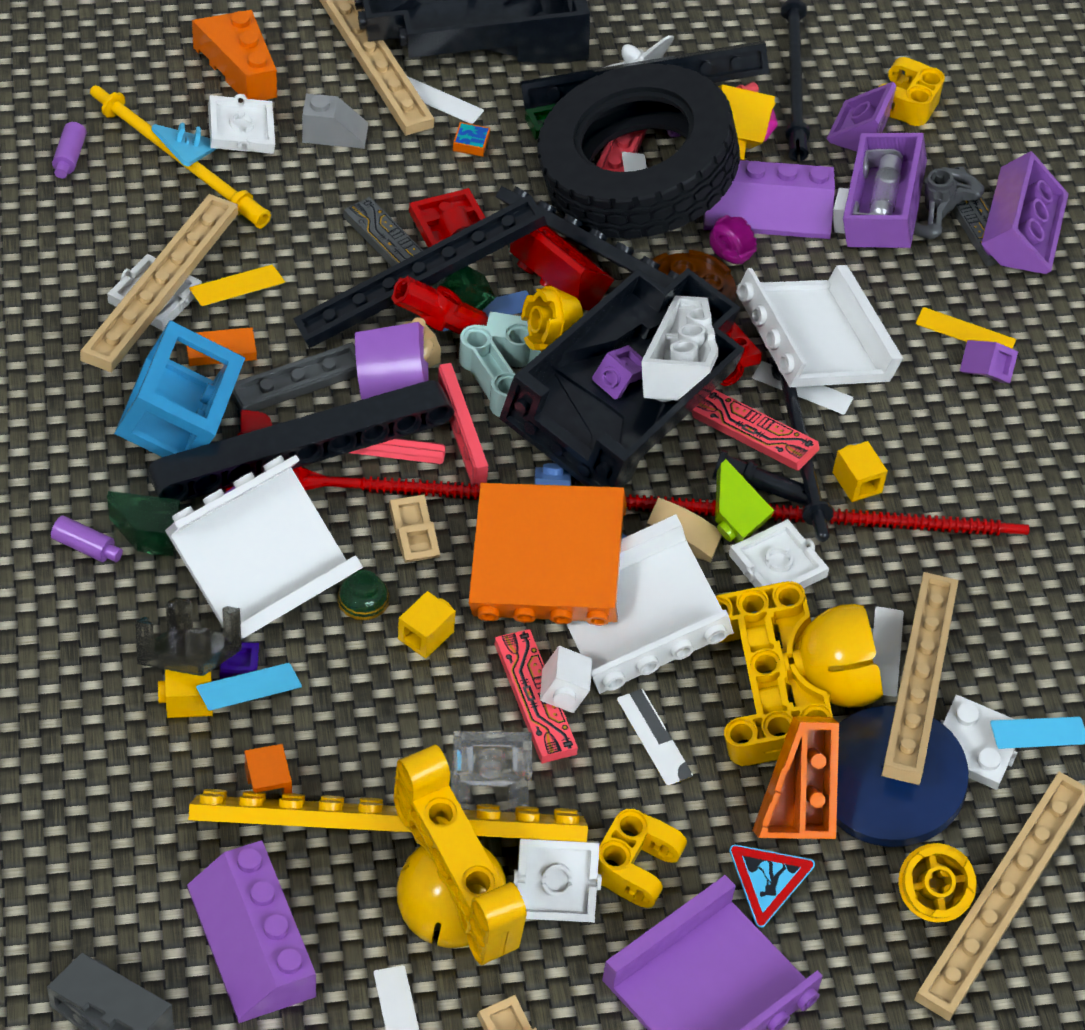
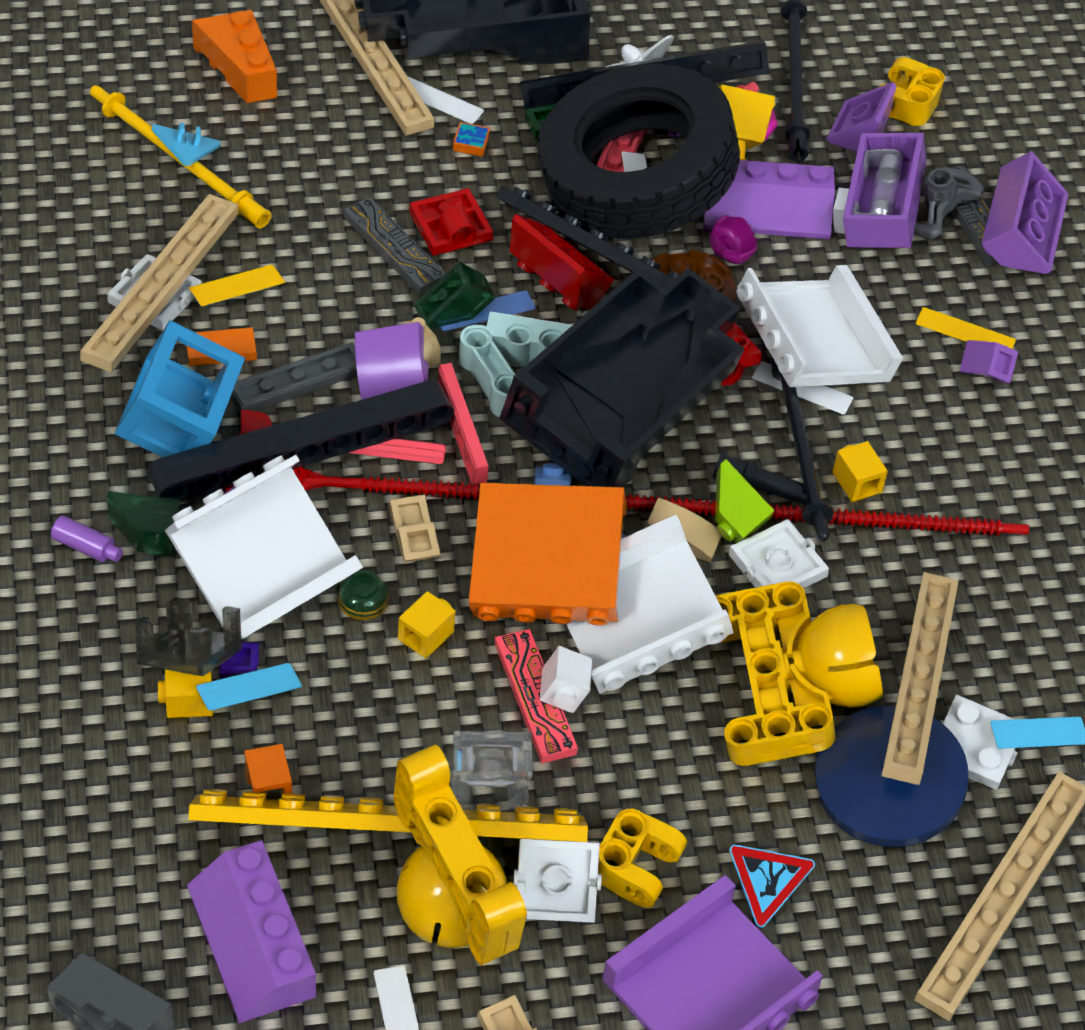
(68, 149): medium lavender cylinder -> none
(241, 125): white plate -> none
(332, 122): light grey slope -> none
(426, 266): black plate -> none
(437, 306): red piece -> none
(549, 316): yellow cone -> none
(618, 371): medium lavender bracket -> none
(654, 737): white sticker -> none
(680, 350): white wedge -> none
(756, 430): coral tile -> none
(803, 783): orange wedge -> none
(887, 642): white sticker -> none
(937, 882): yellow cone -> none

